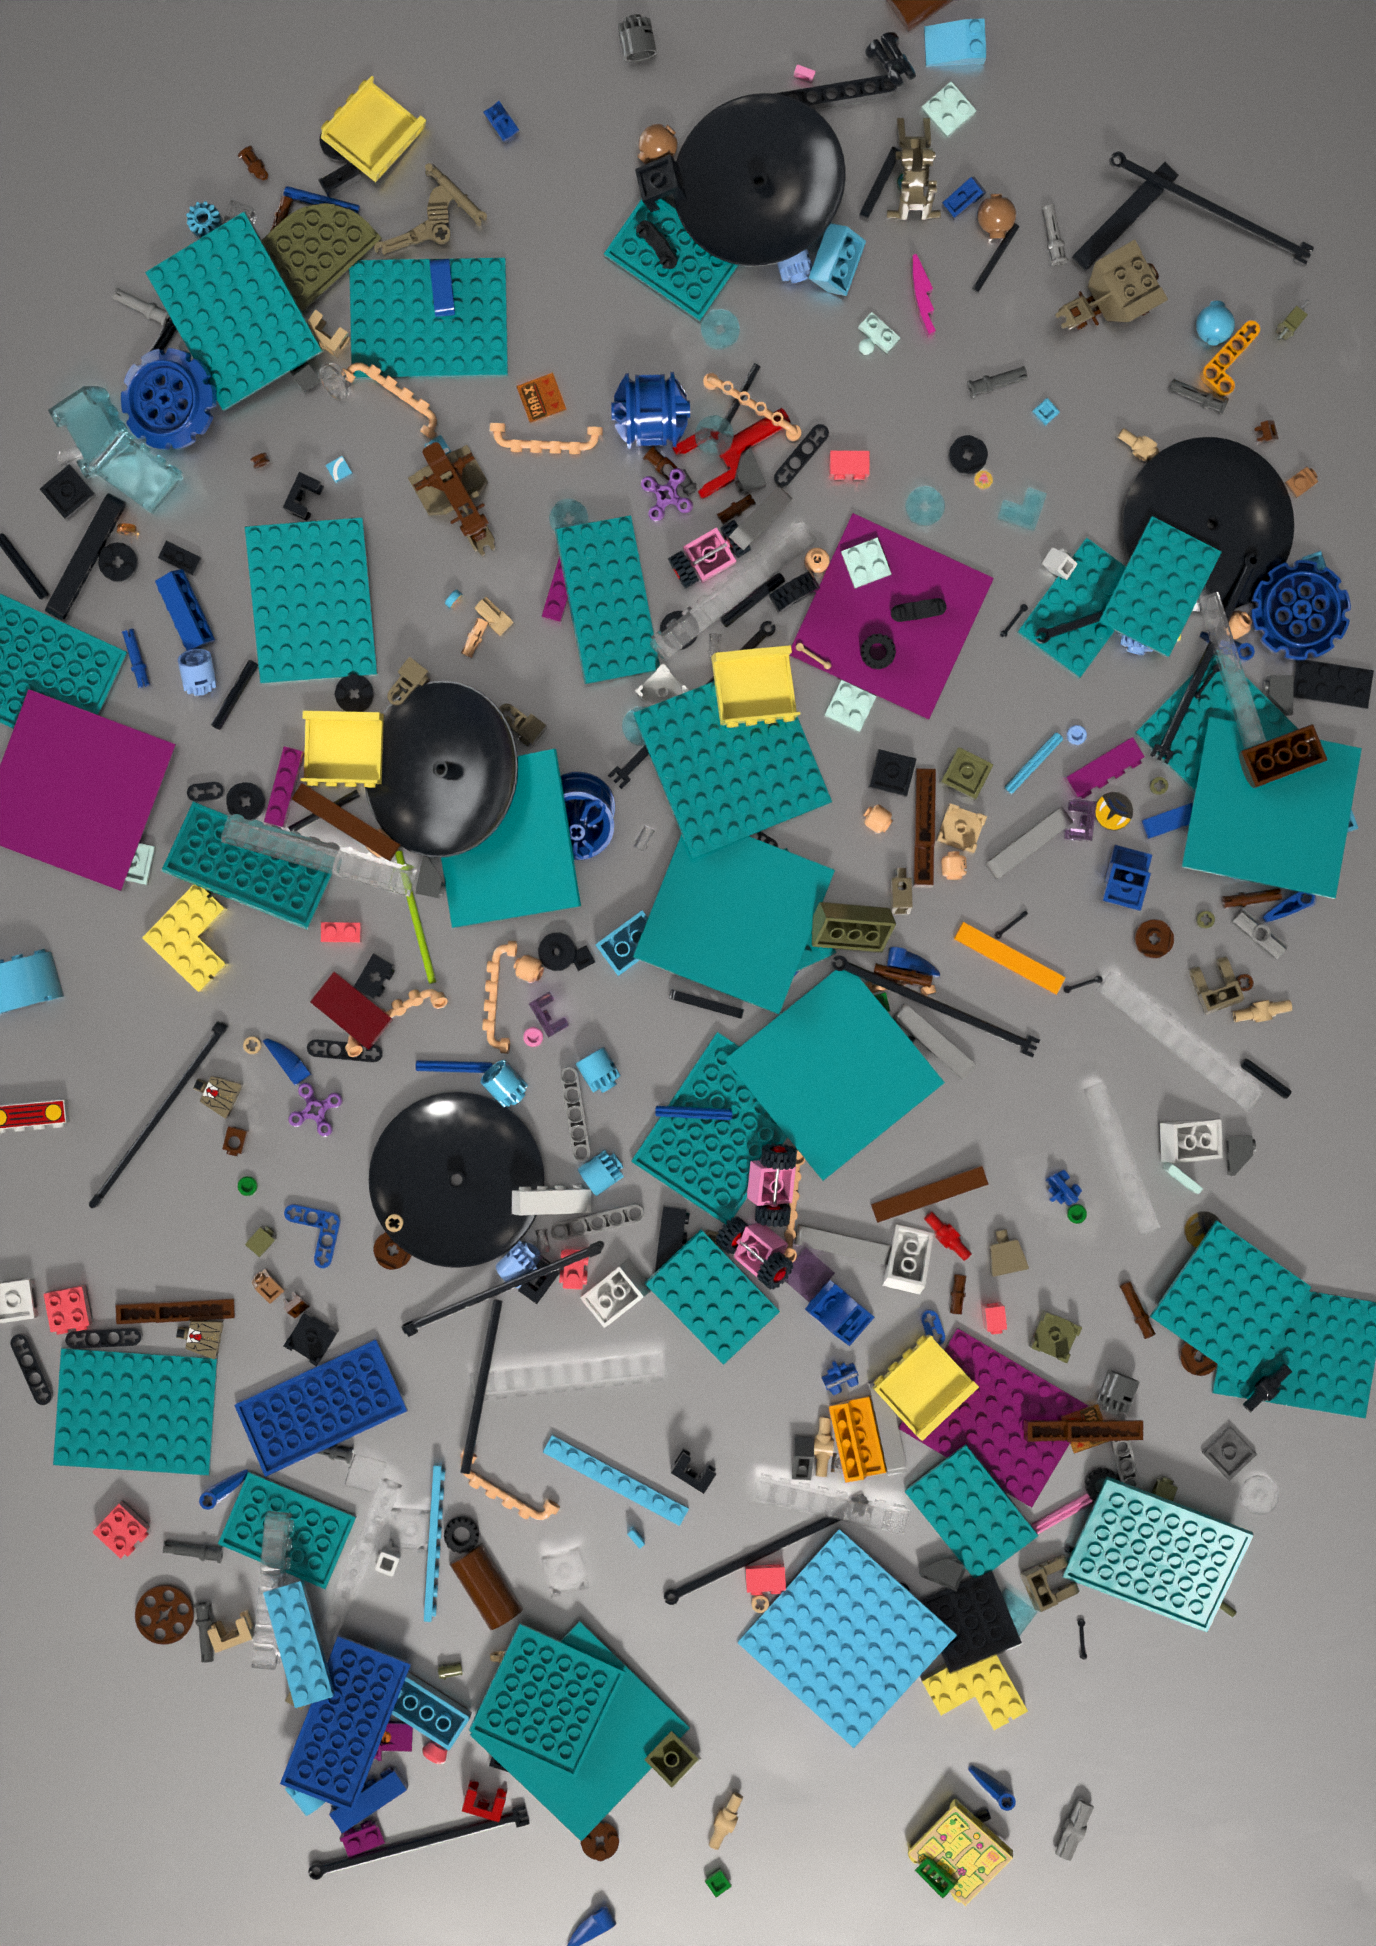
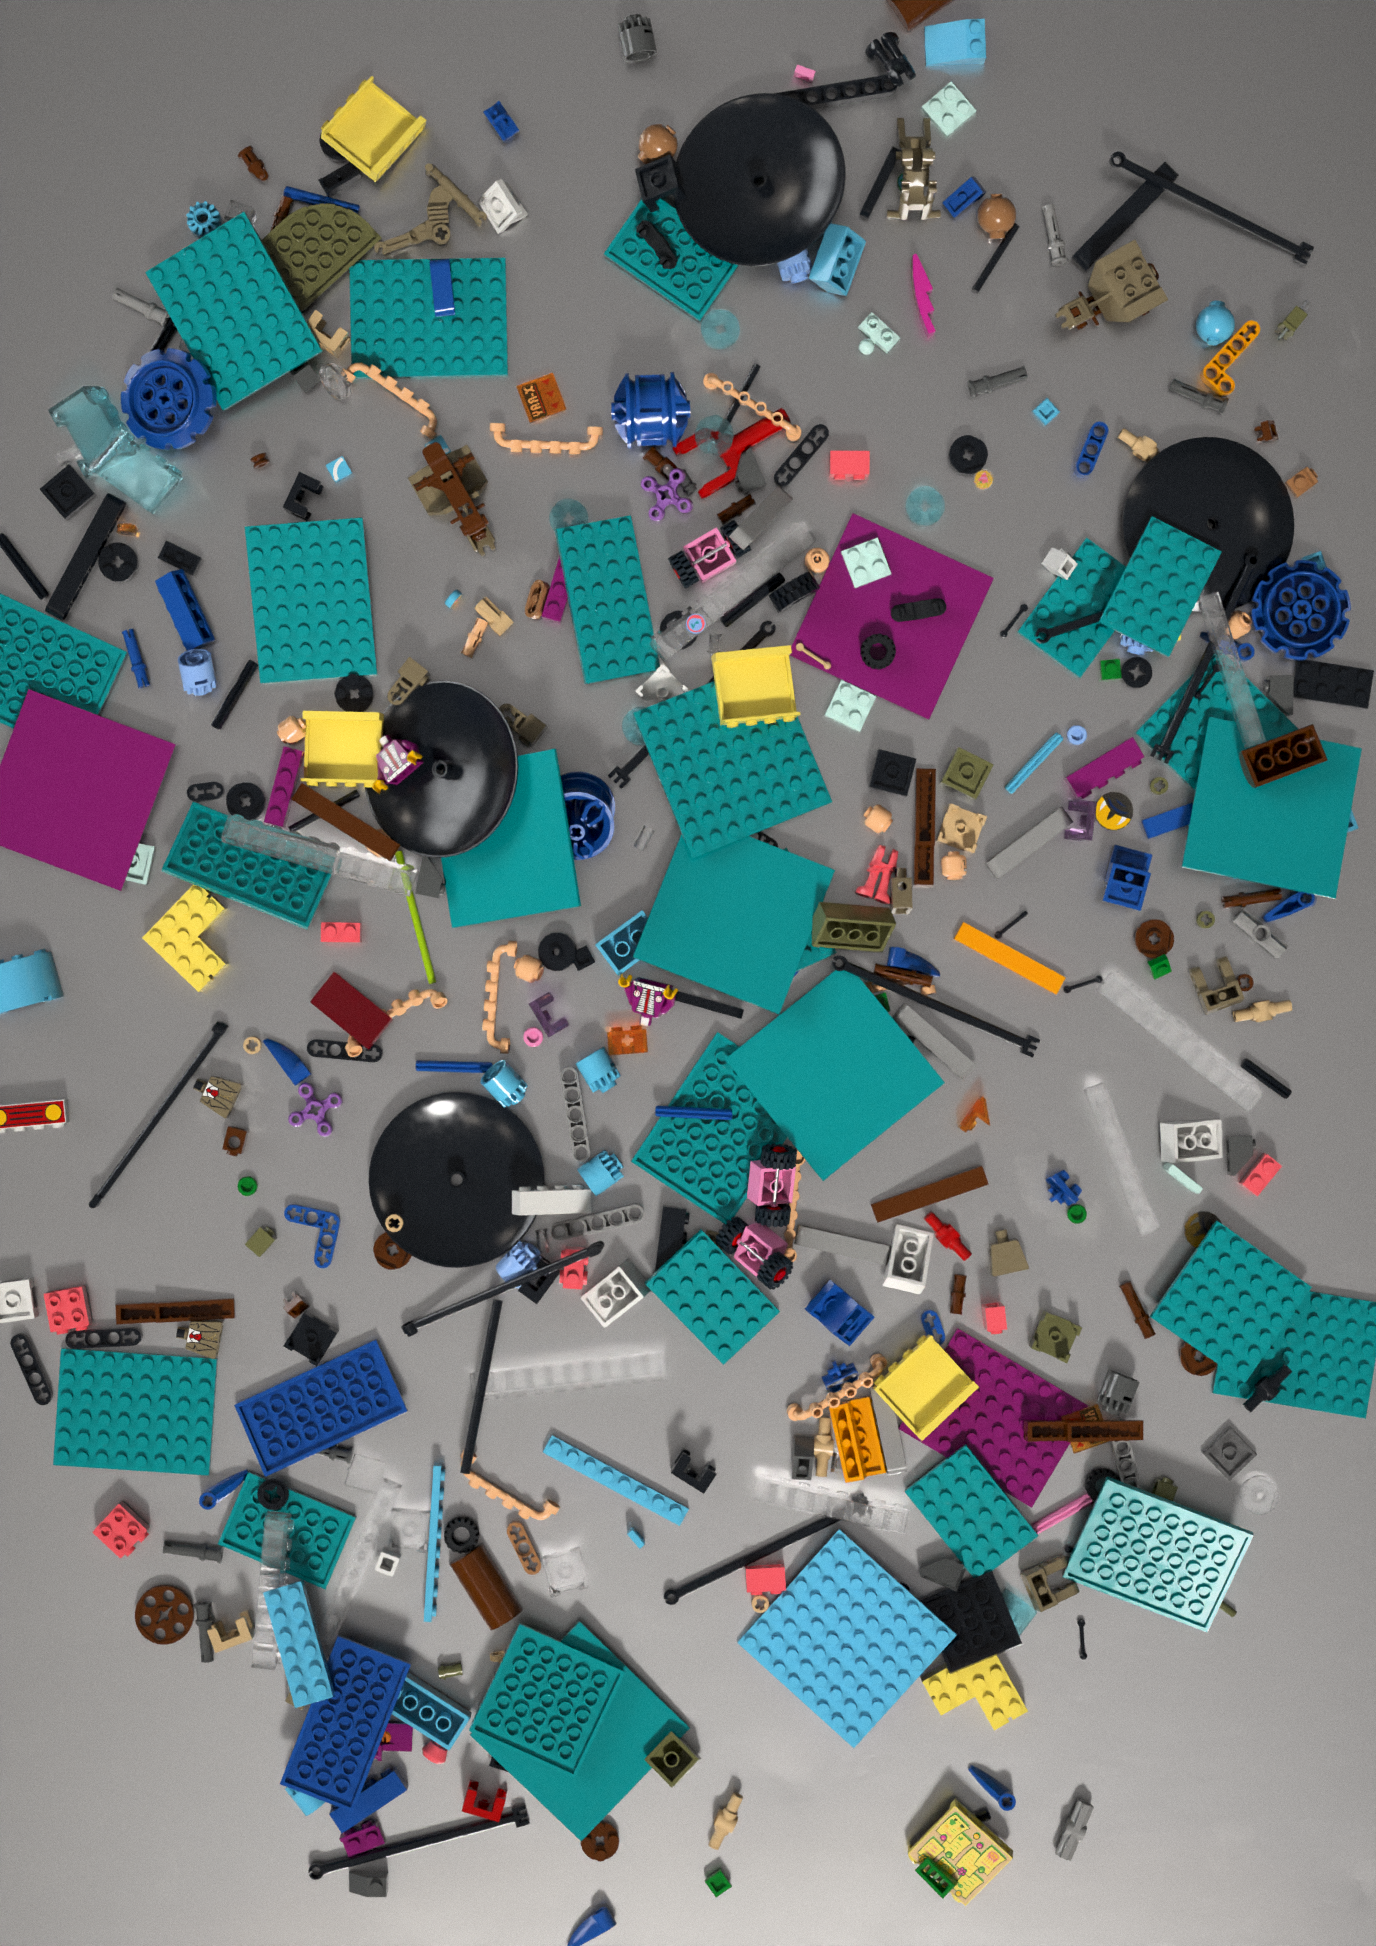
(267, 1286): medium nougat bracket -> none
(276, 1502): none -> black gear
(291, 730): none -> light nougat head
(369, 1883): none -> dark grey slope
(374, 965): black brick -> none
(395, 762): none -> torso
(501, 206): none -> white bracket
(512, 1536): none -> medium nougat beam
(537, 599): none -> medium nougat plate
(617, 1047): none -> clear orange brick
(648, 997): none -> torso
(695, 623): none -> light blue tile
(808, 1274): clear purple panel -> none
(865, 1379): none -> light nougat bar
(875, 868): none -> coral piece
(978, 1110): none -> clear orange slope
(1025, 515): clear light blue plate -> none
(1091, 459): none -> blue beam
(1110, 669): none -> green plate
(1144, 667): none -> black gear
(1159, 966): none -> green plate
(1260, 1174): none -> coral brick

